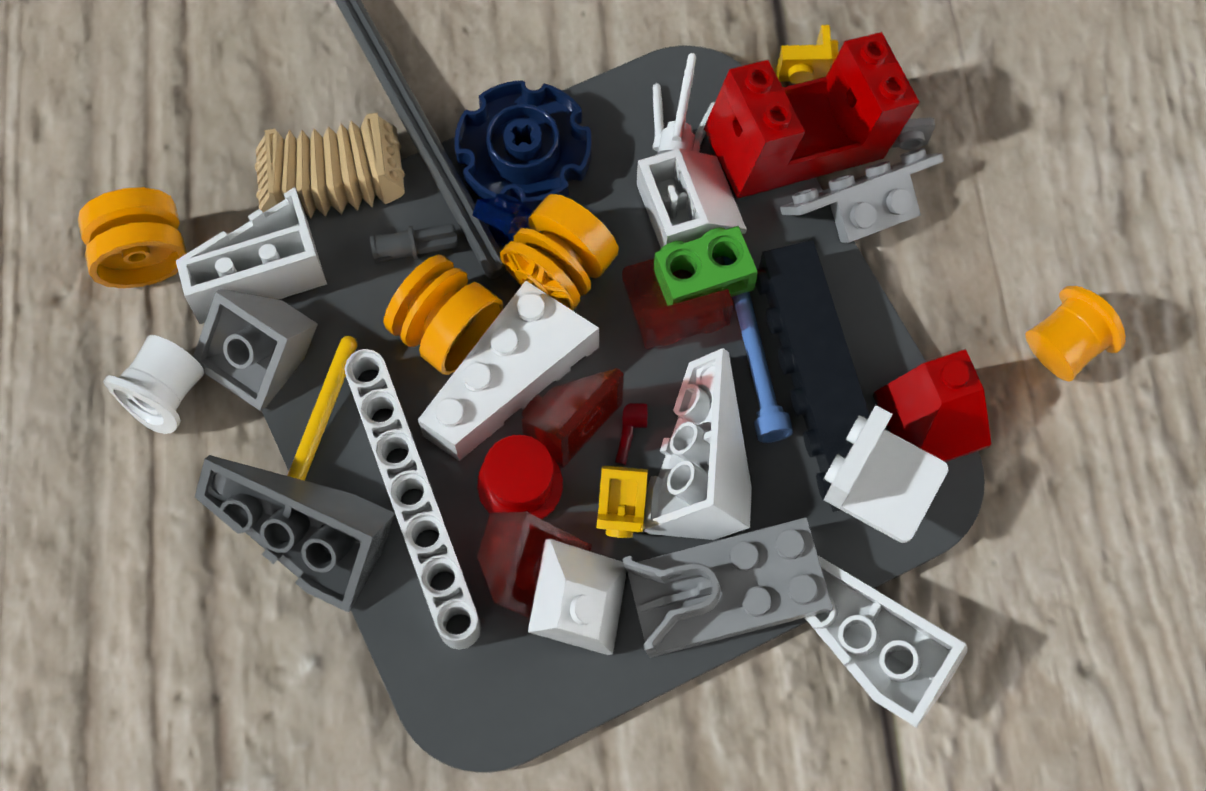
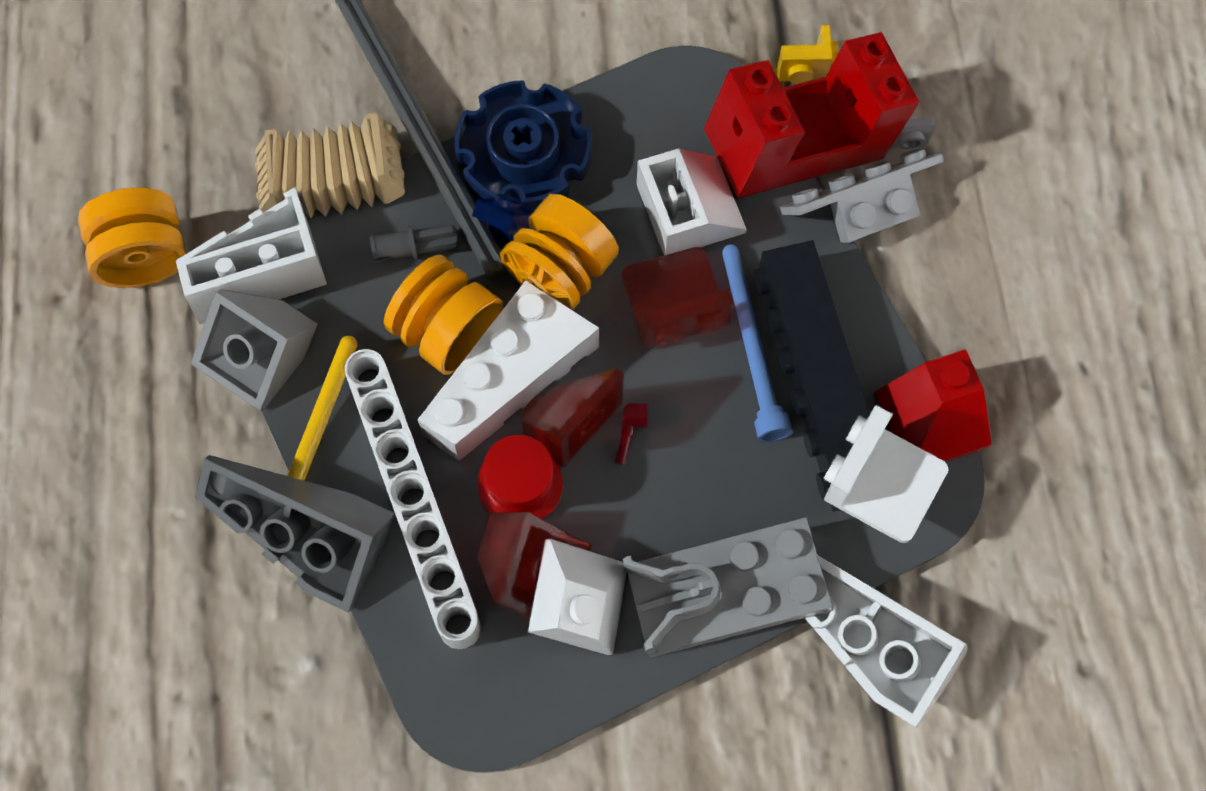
(156, 383): white piece -> none
(622, 501): yellow bracket -> none
(678, 133): white plant -> none
(705, 467): white wedge -> none
(708, 275): bright green brick -> none
(1076, 333): light orange piece -> none

